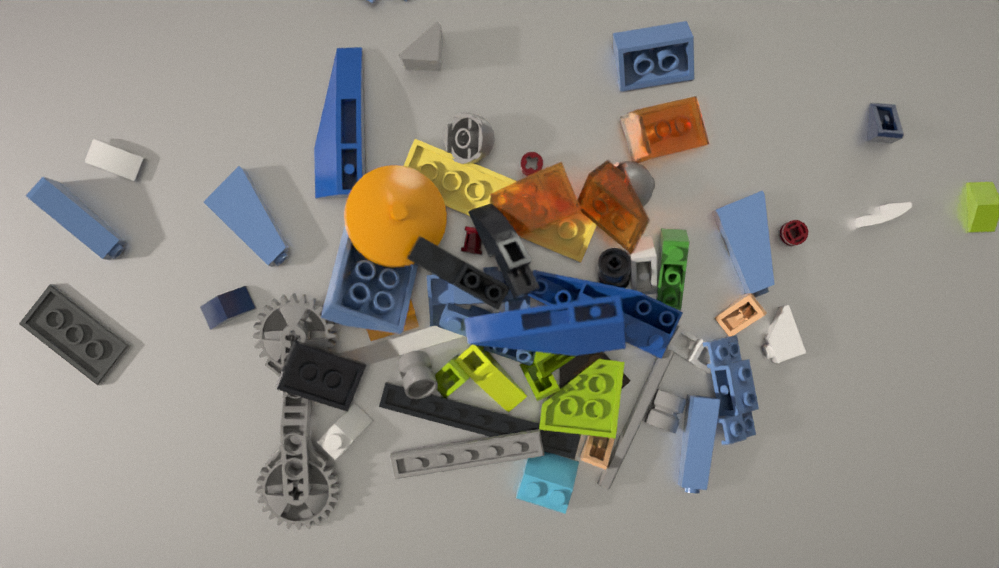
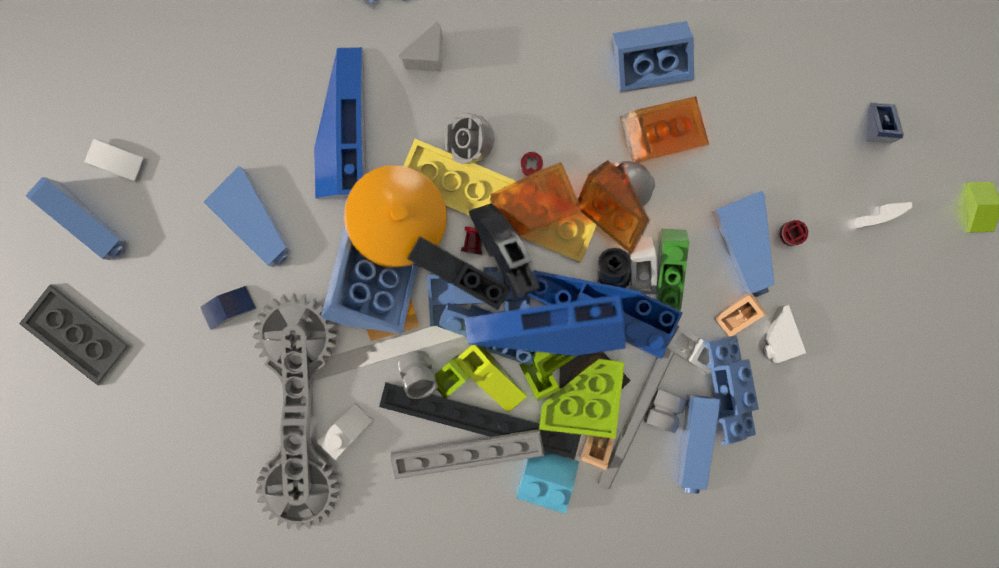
(320, 375): black tile -> none

